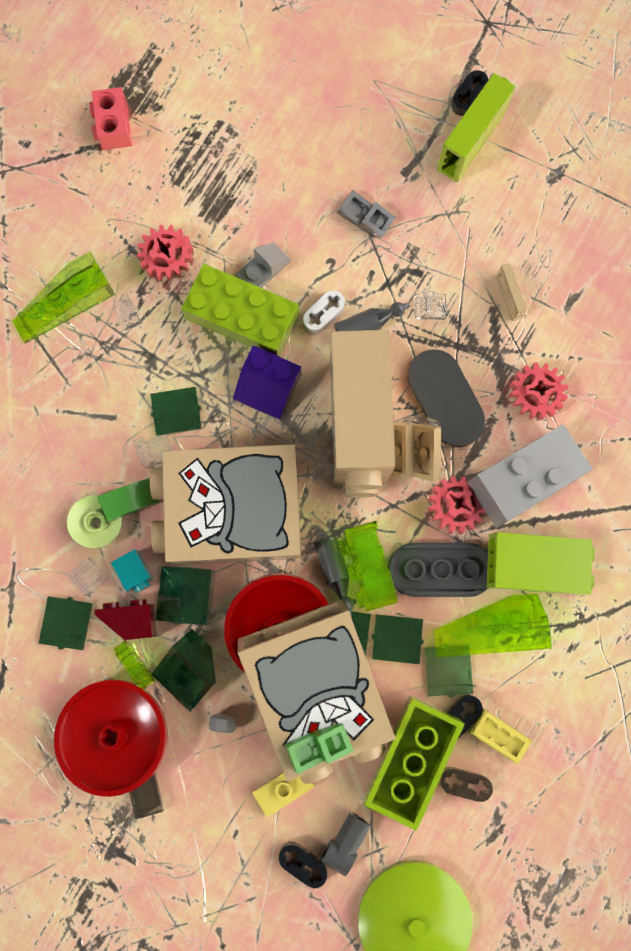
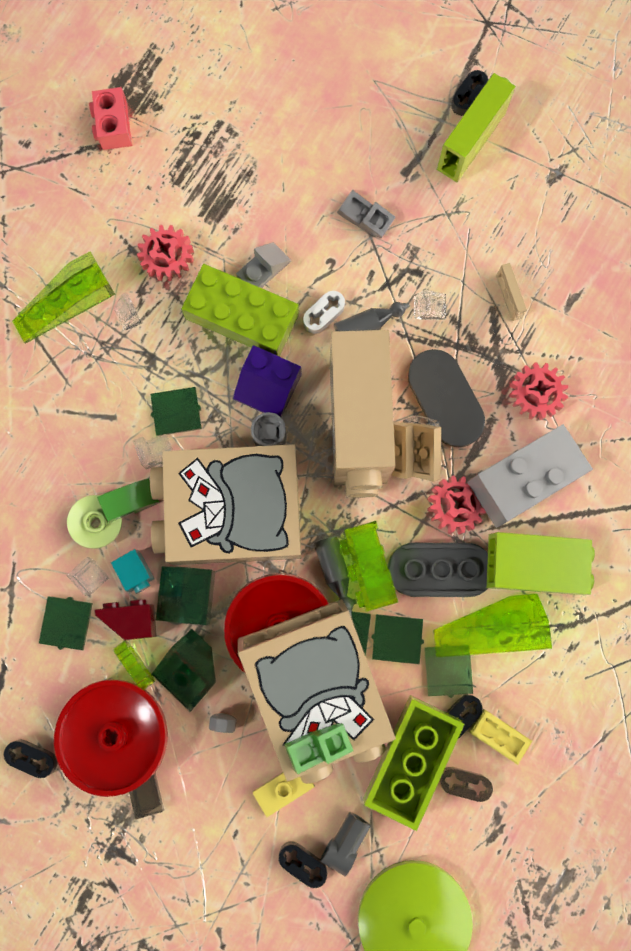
(27, 764): none -> black beam
(268, 430): none -> light grey wheel

